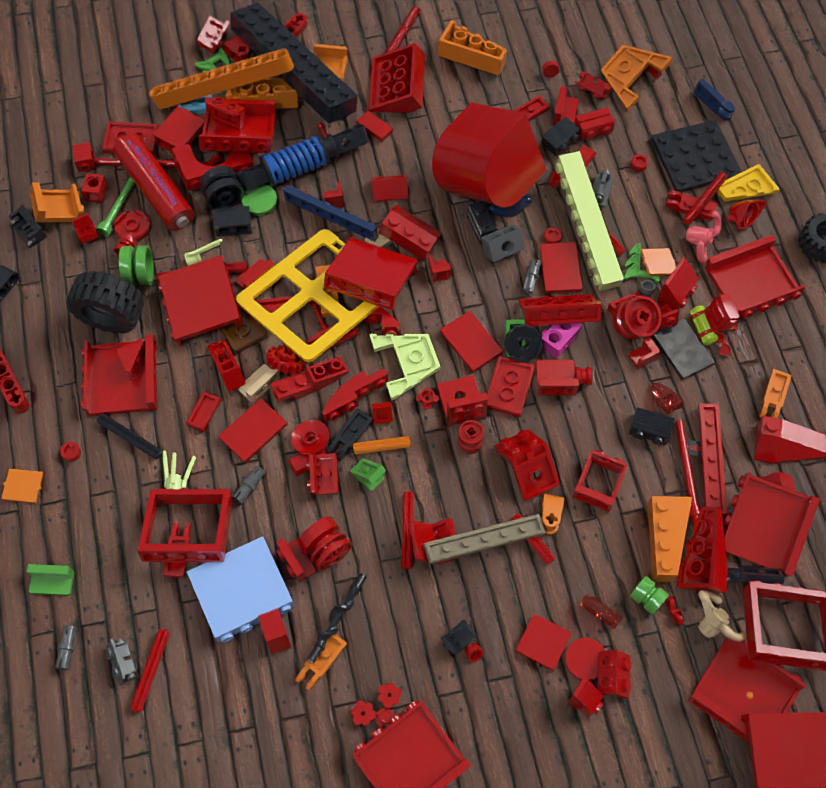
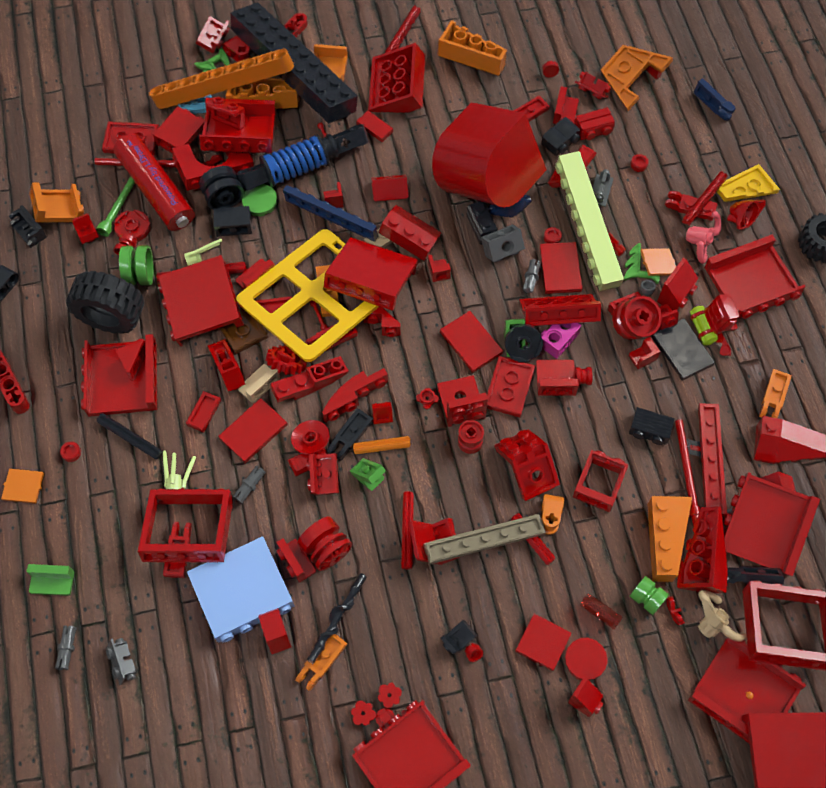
(84, 157): red brick -> none
(94, 188): red brick -> none
(149, 671): red axle -> none
(415, 358): yellowish green wing -> none
(614, 673): red bracket -> none
(666, 398): clear red plate -> none
(695, 155): black plate -> none

